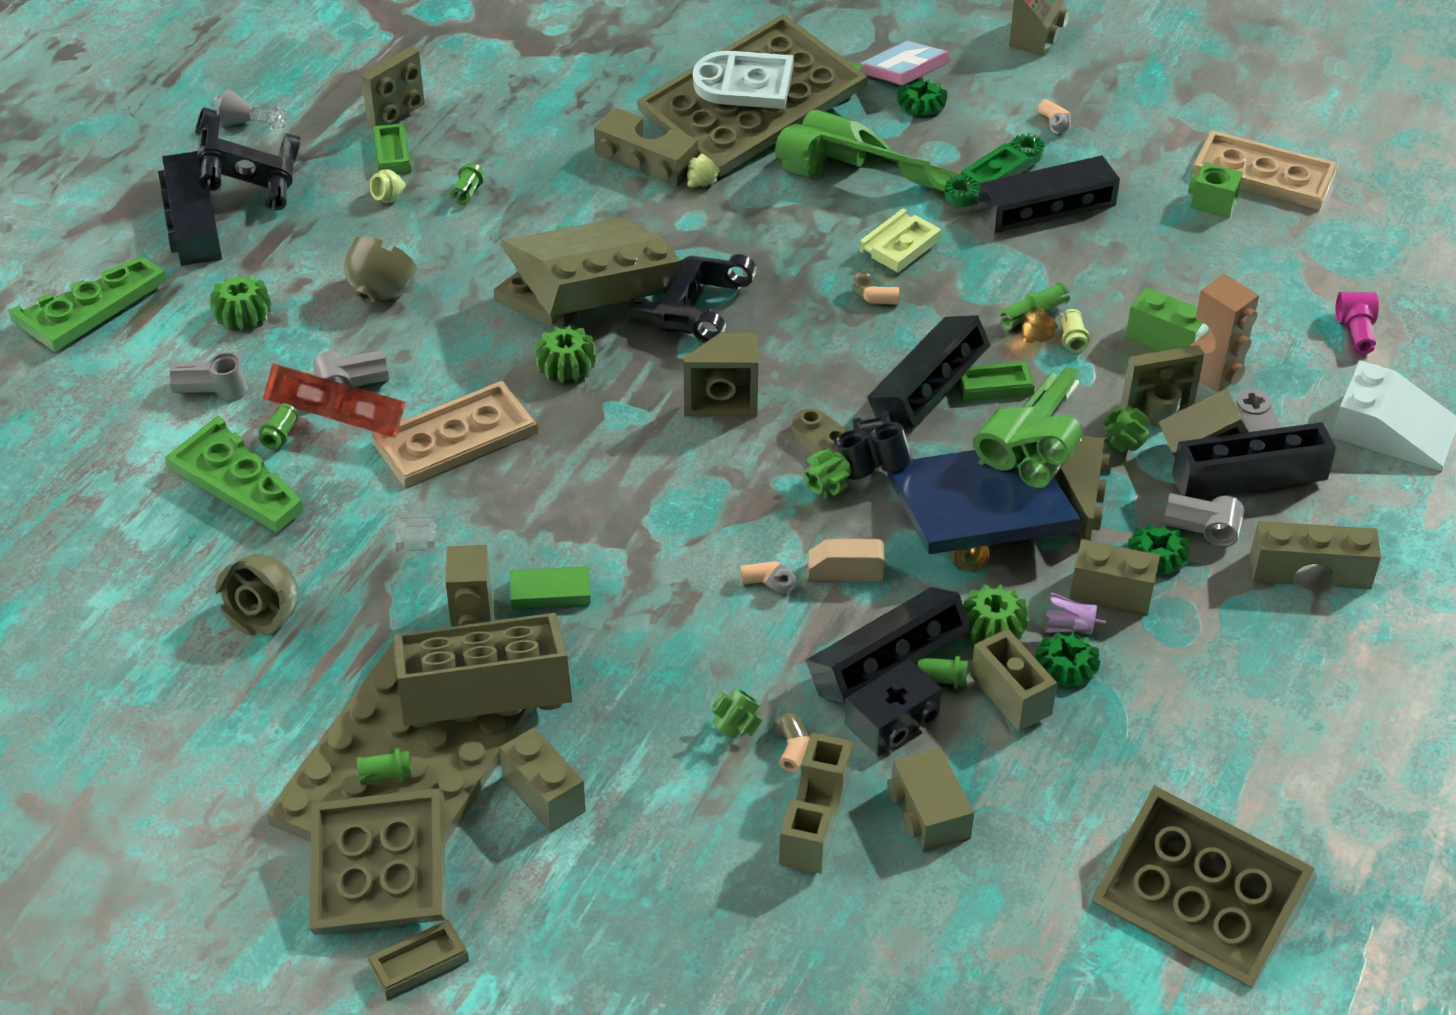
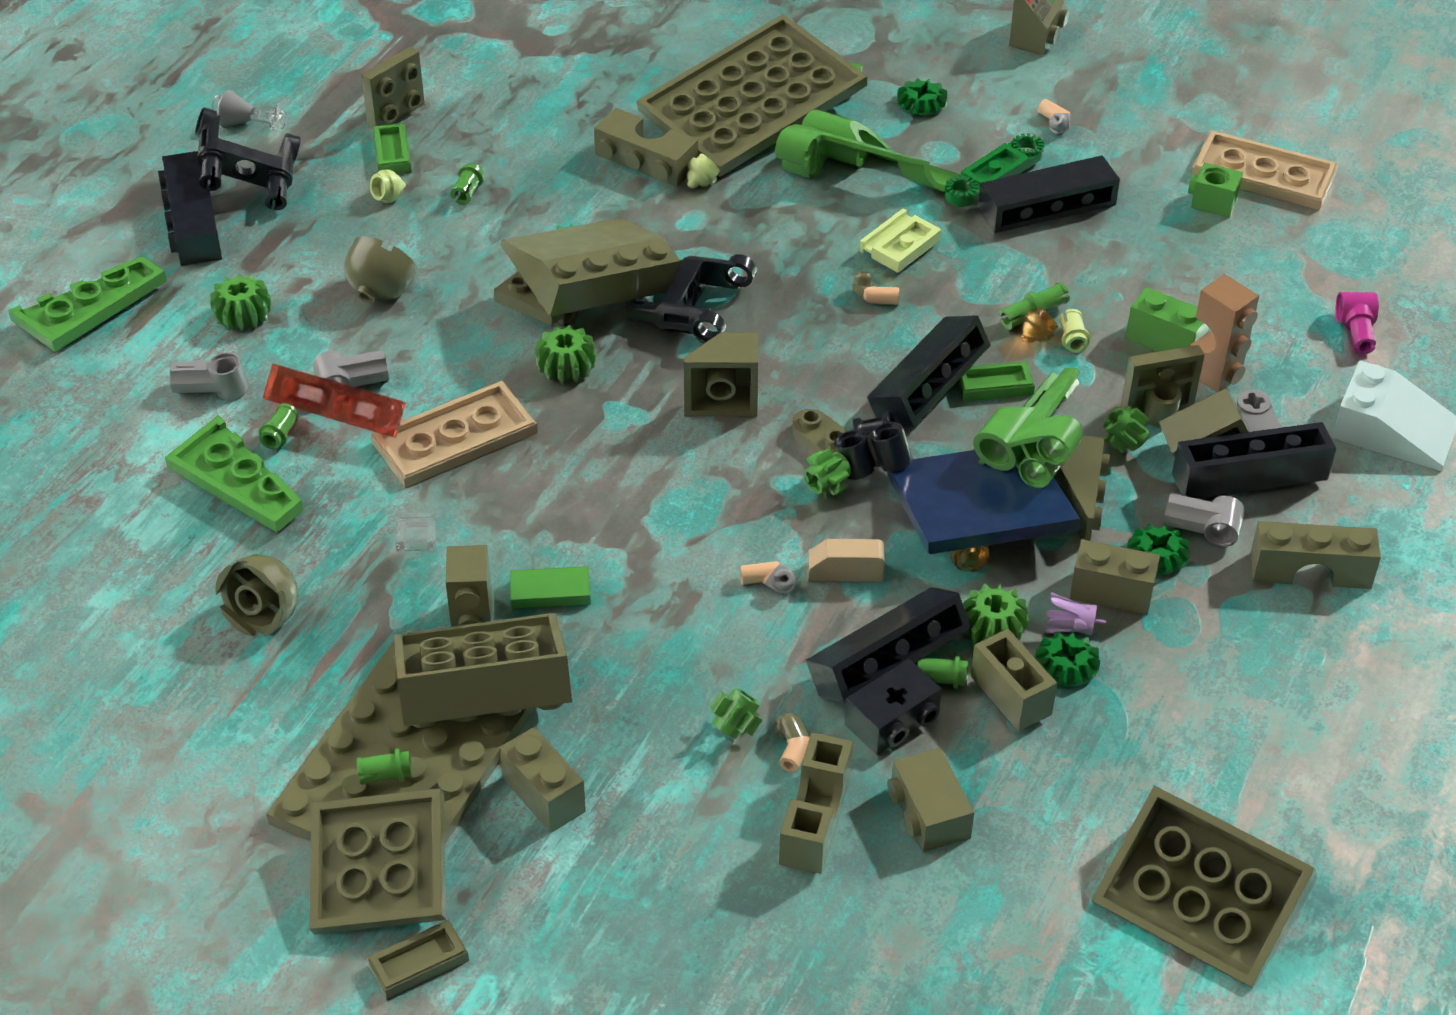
(744, 78): light aqua plate -> none
(905, 62): tile -> none

